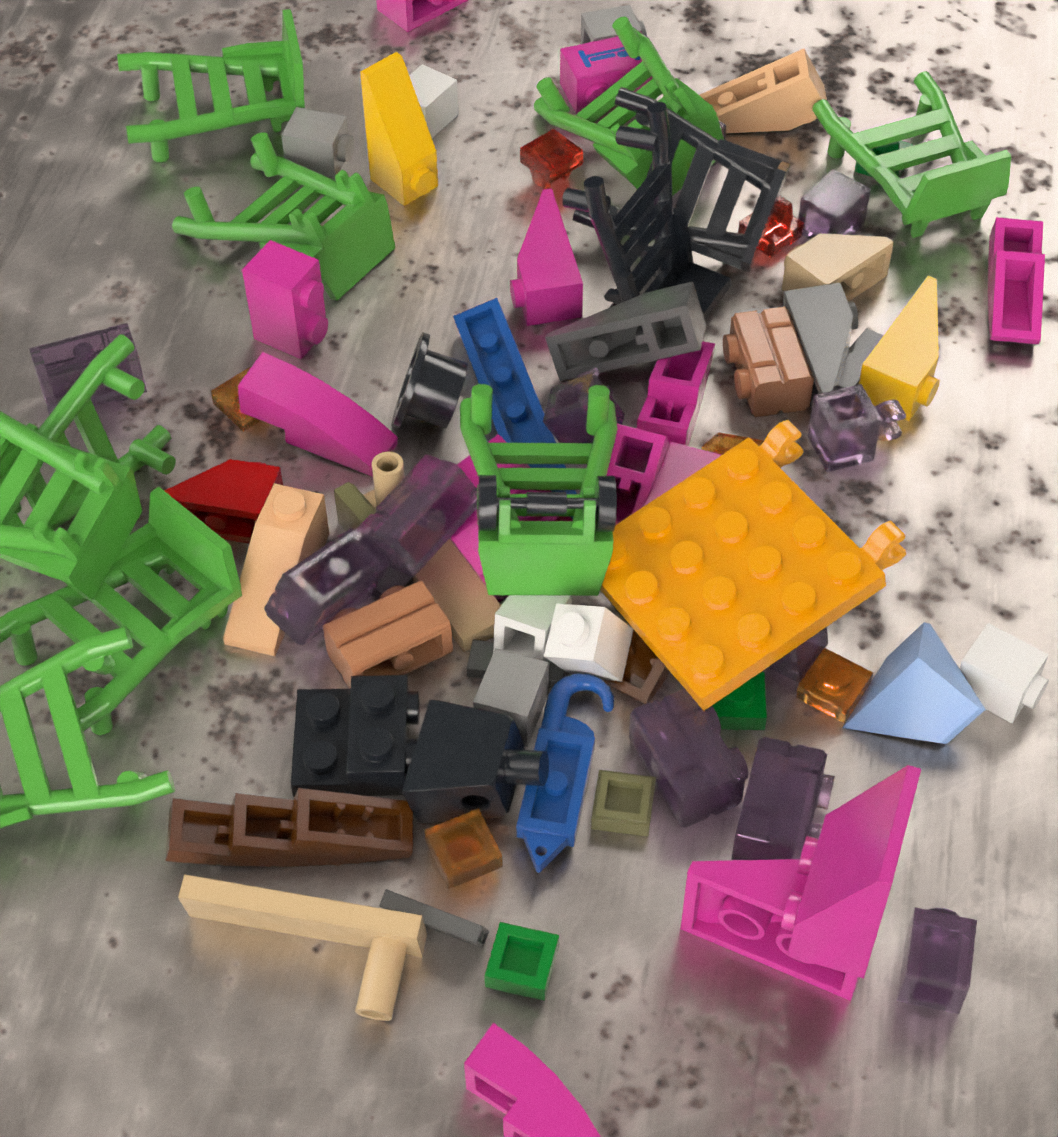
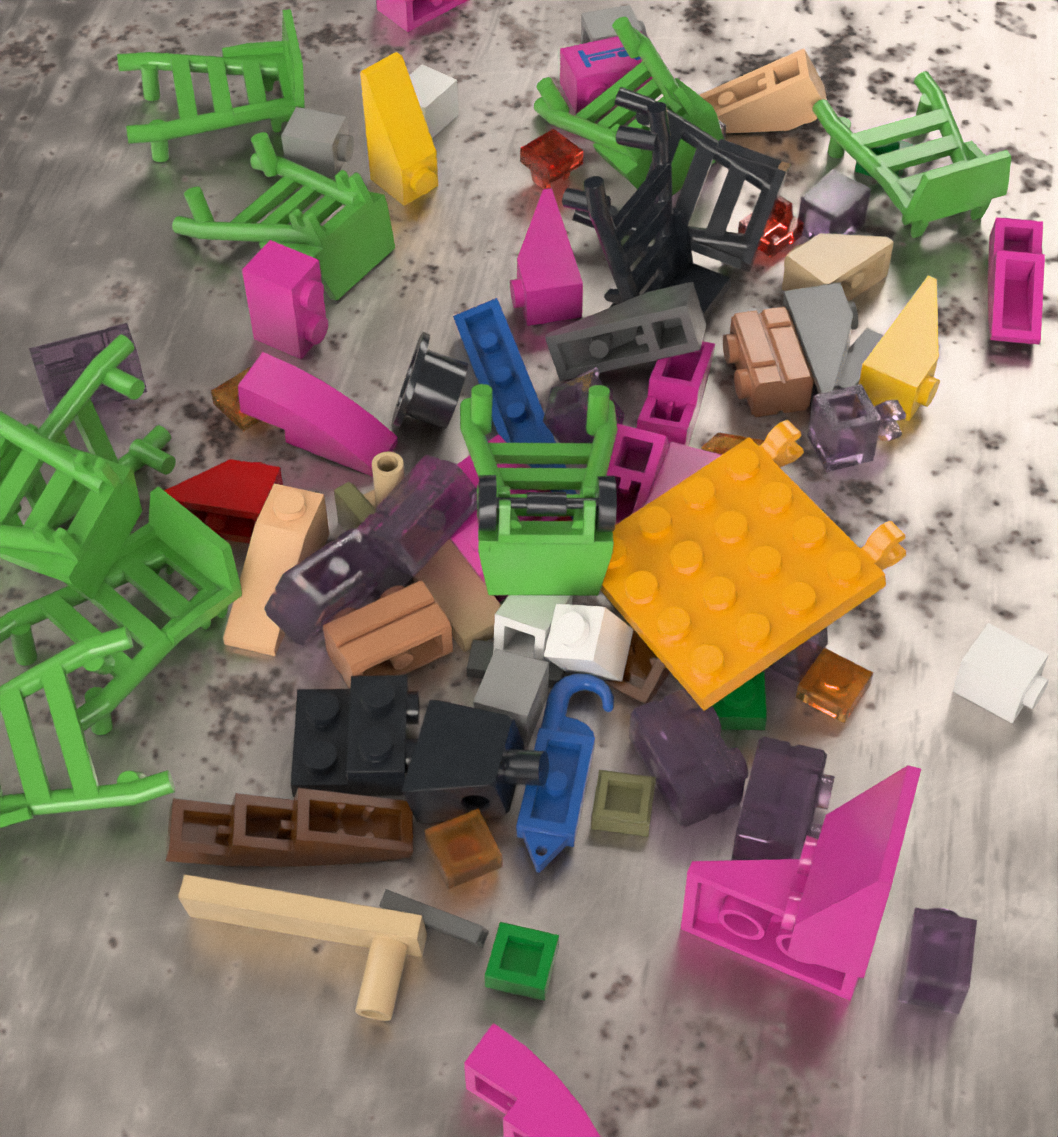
(917, 693): light blue slope -> none

